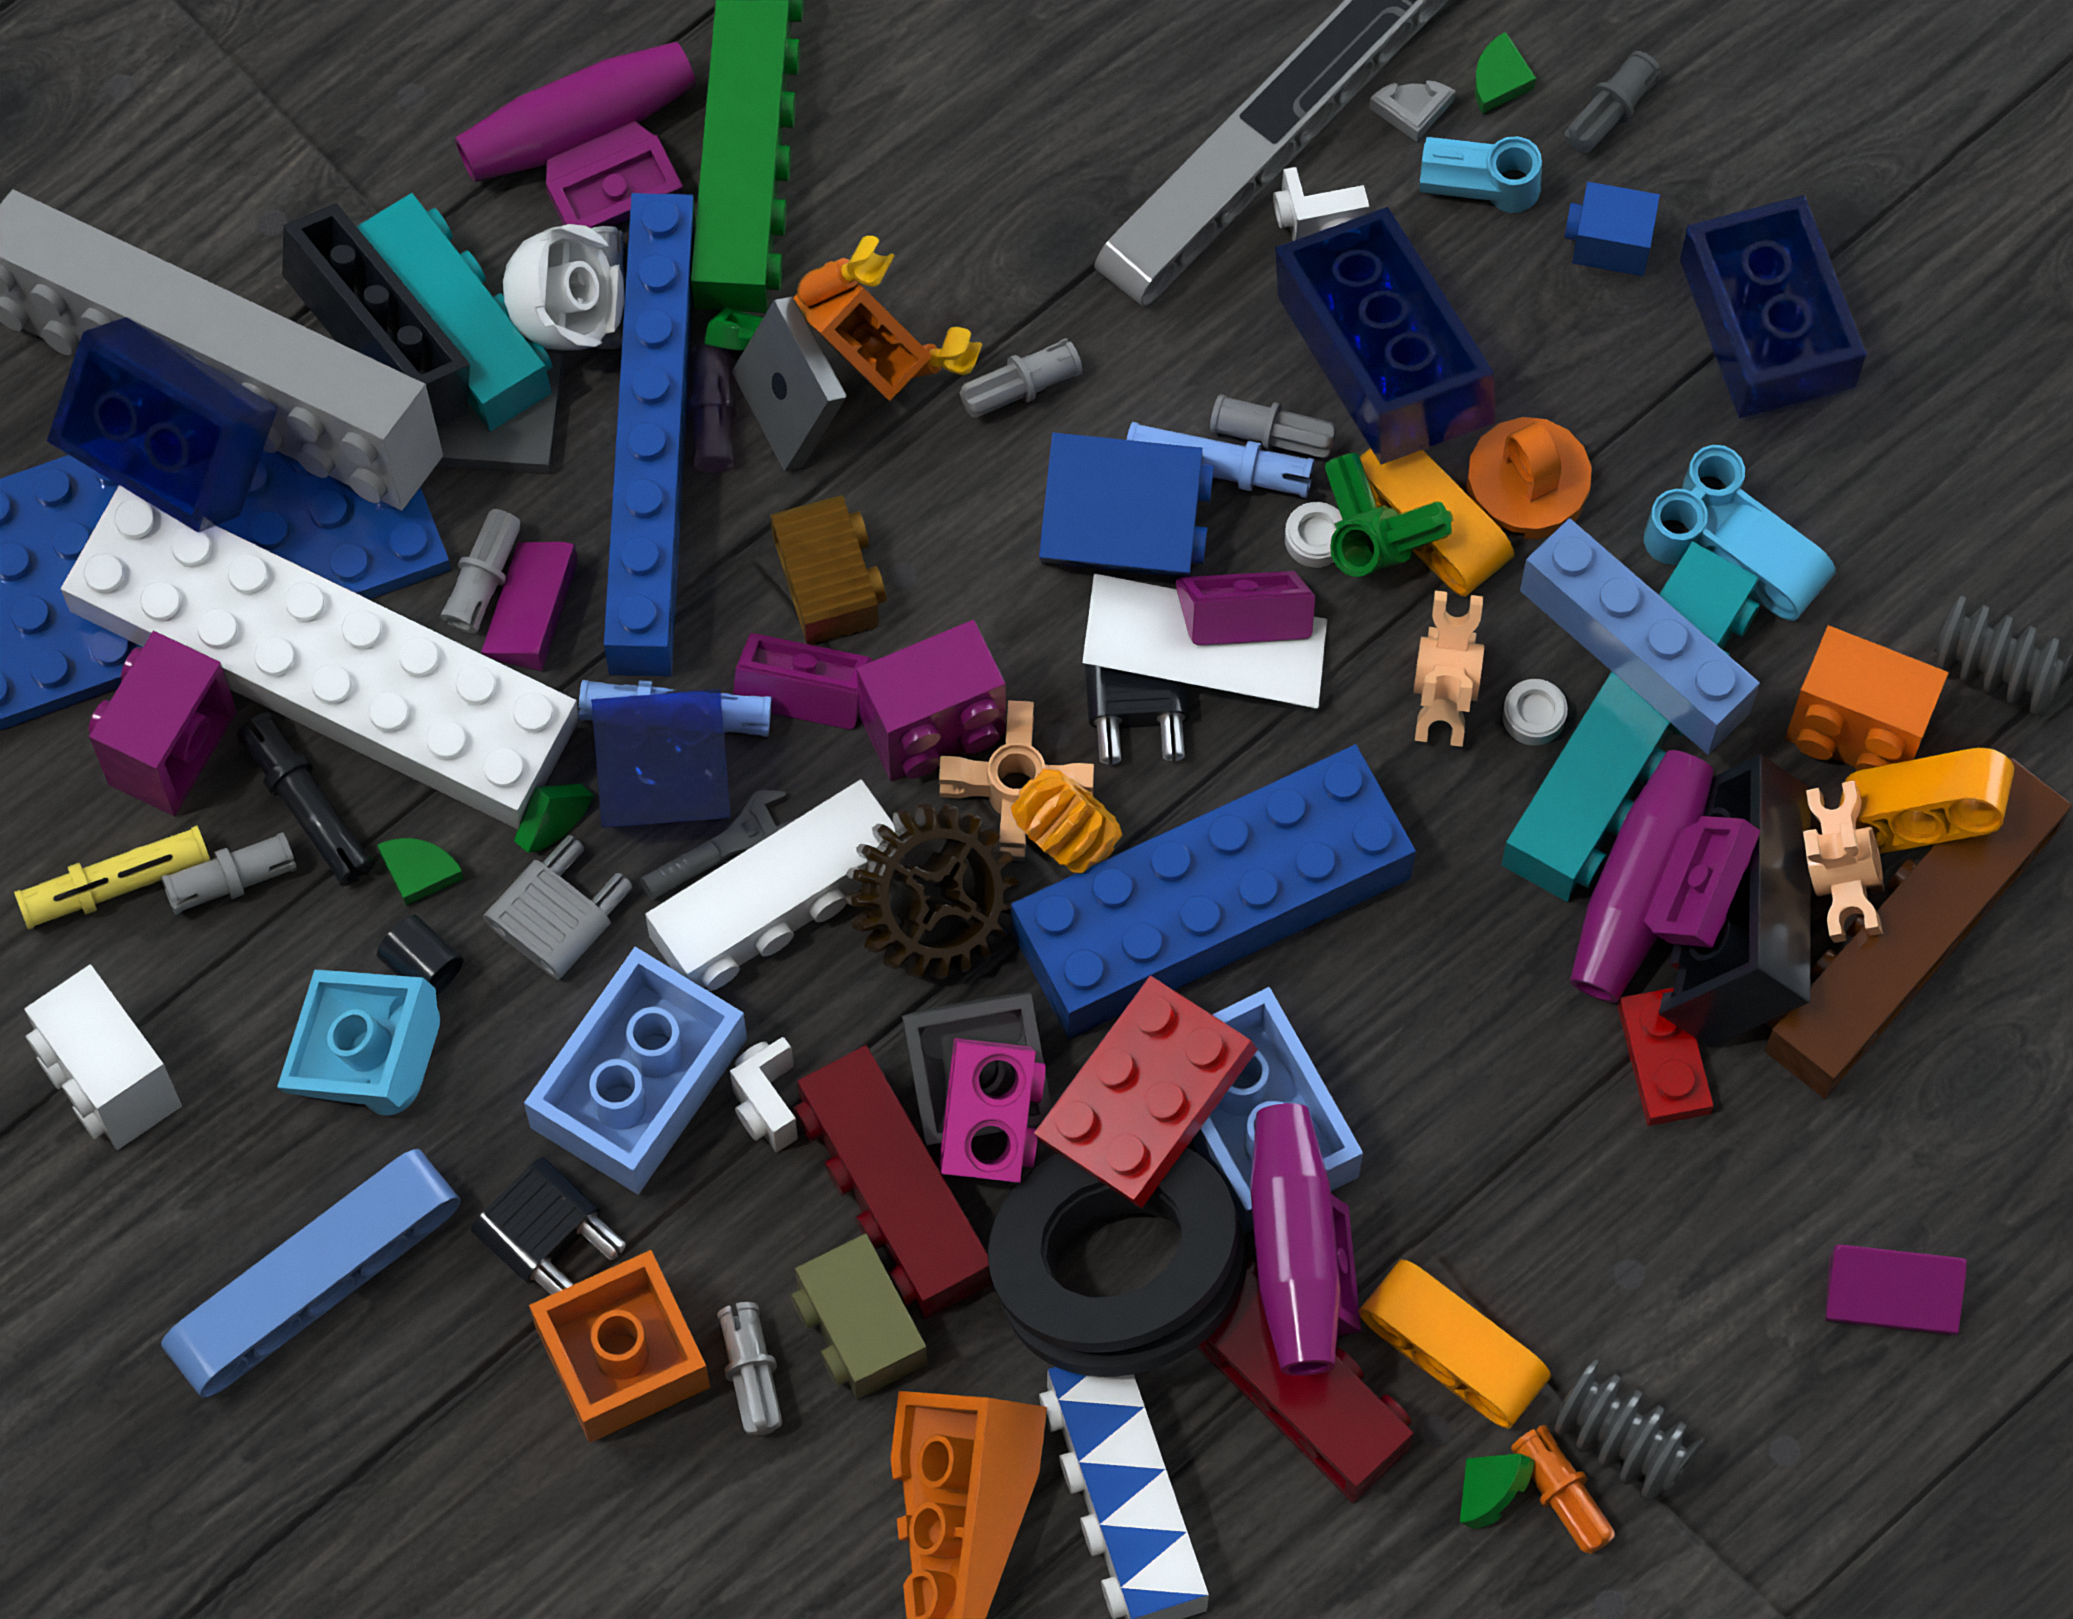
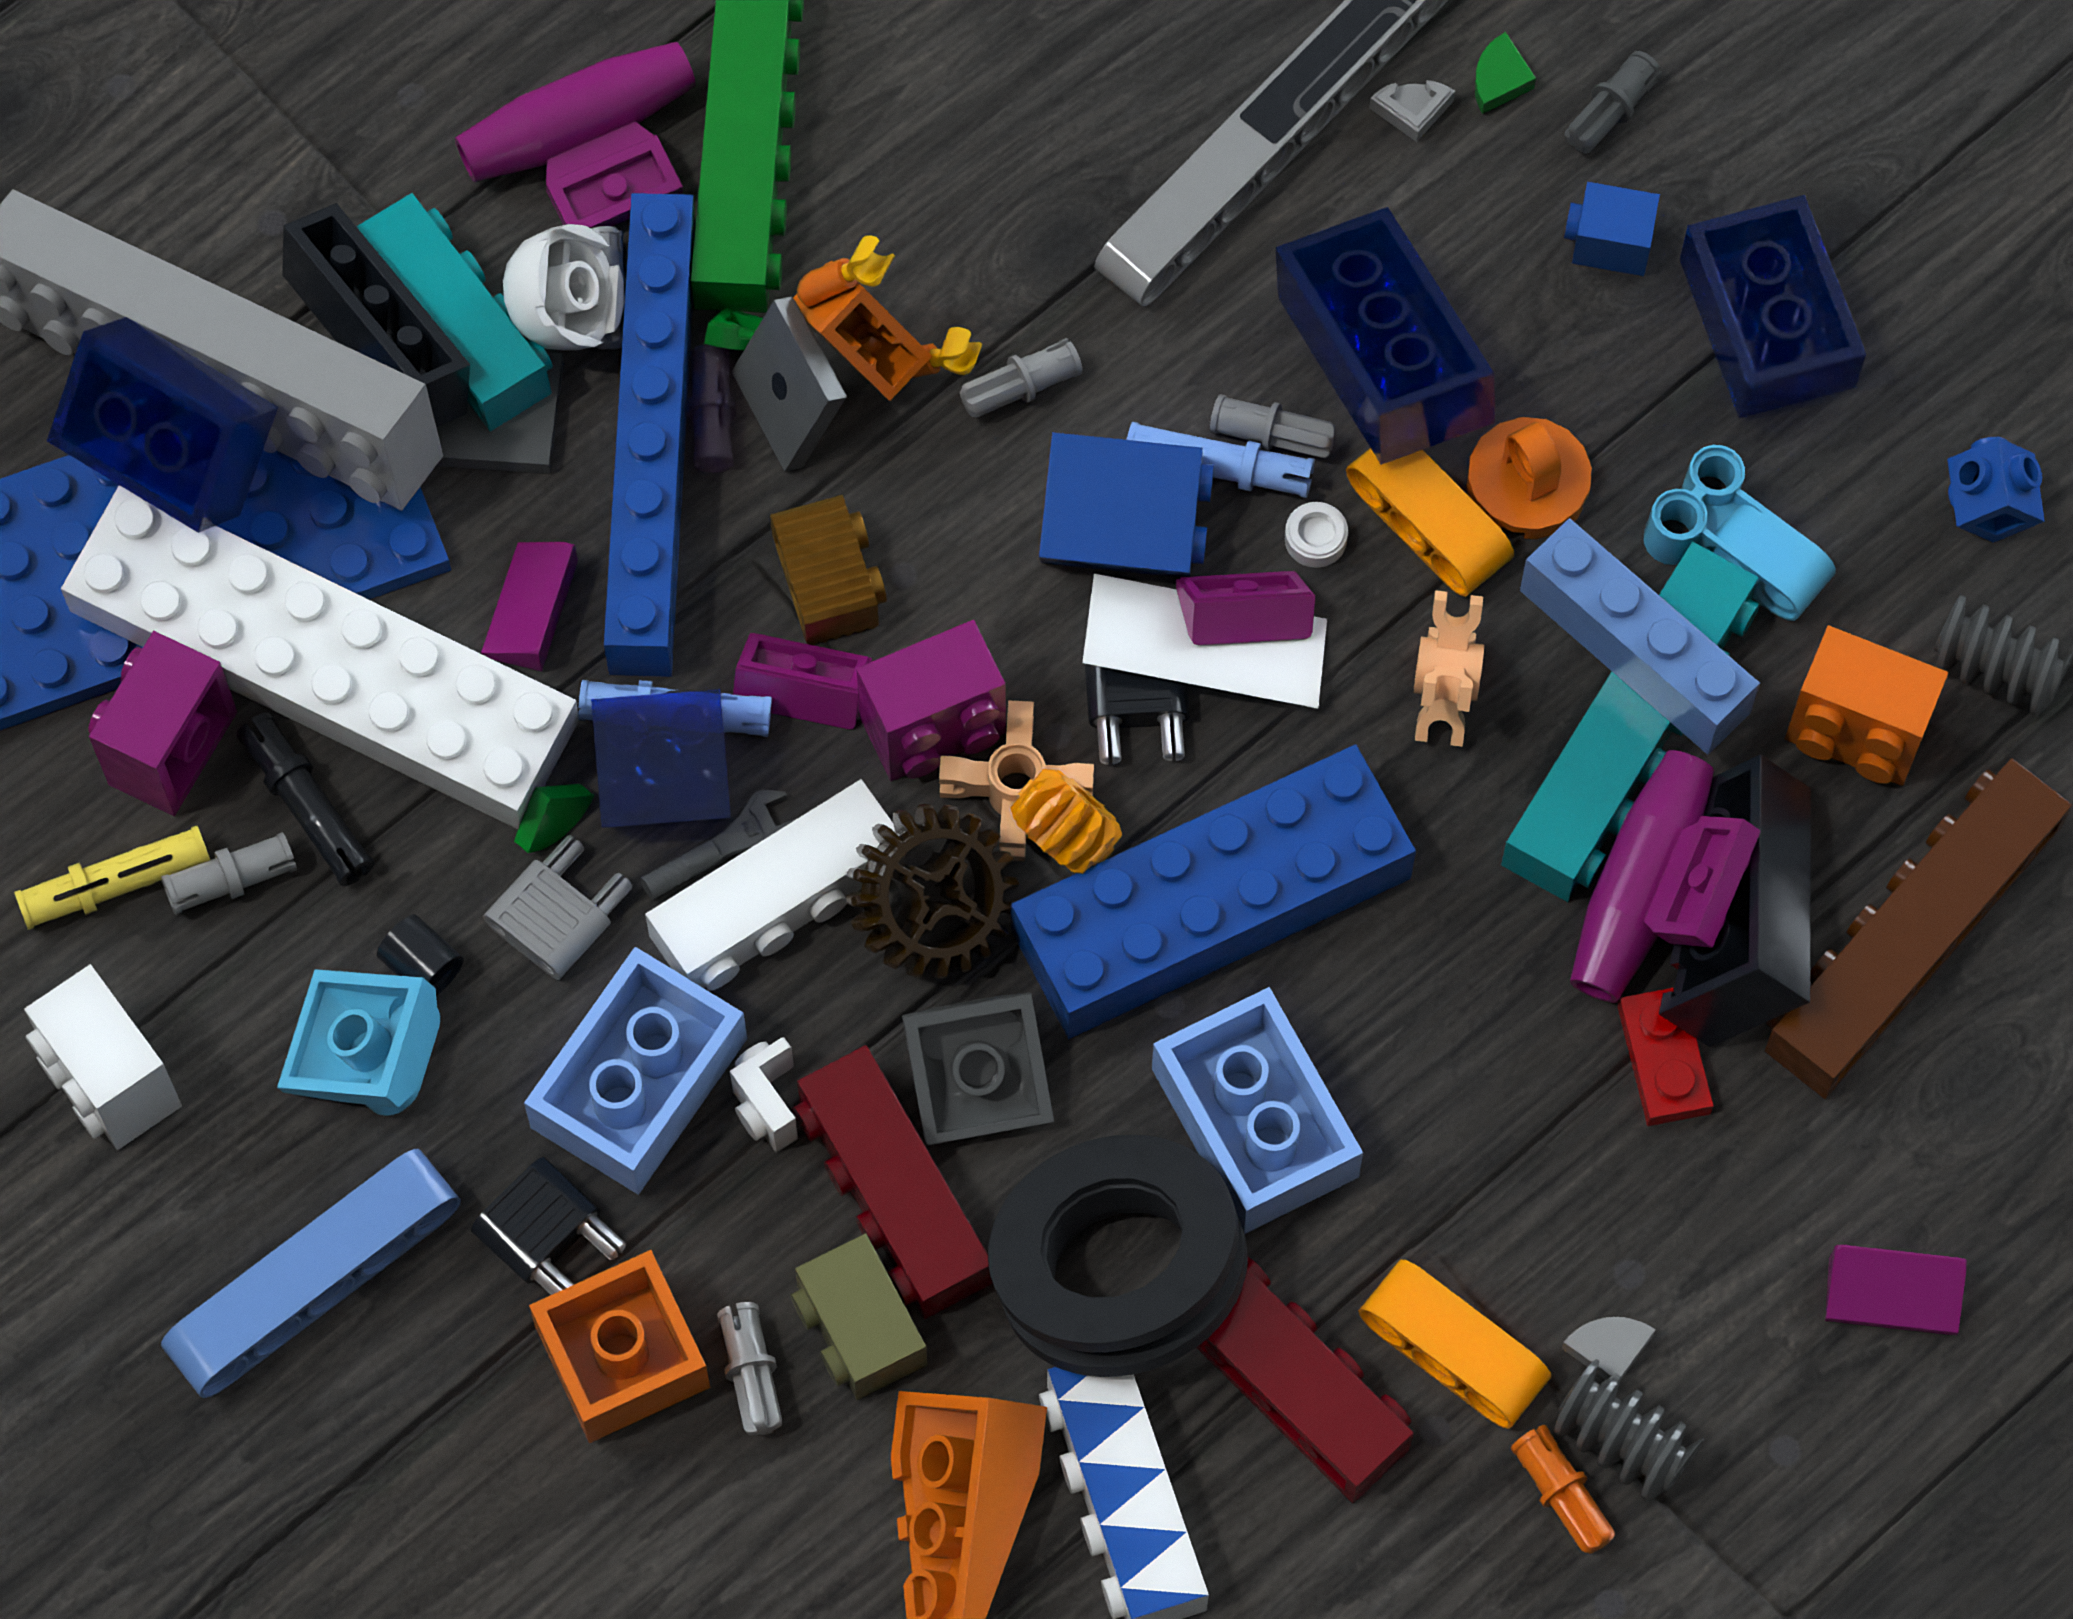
(418, 867): green tile -> none
(481, 572): light grey axle -> none
(971, 1109): dark pink brick -> none
(1146, 1091): plate -> none
(1300, 1243): magenta plate -> none
(1317, 211): white bracket -> none
(1391, 532): green axle -> none
(1476, 171): medium azure piece -> none
(1491, 1486): green tile -> none
(1534, 712): white tile -> none
(1611, 1341): none -> light grey tile
(1844, 861): light nougat pin -> none
(1934, 798): light orange beam -> none
(1995, 489): none -> blue brick

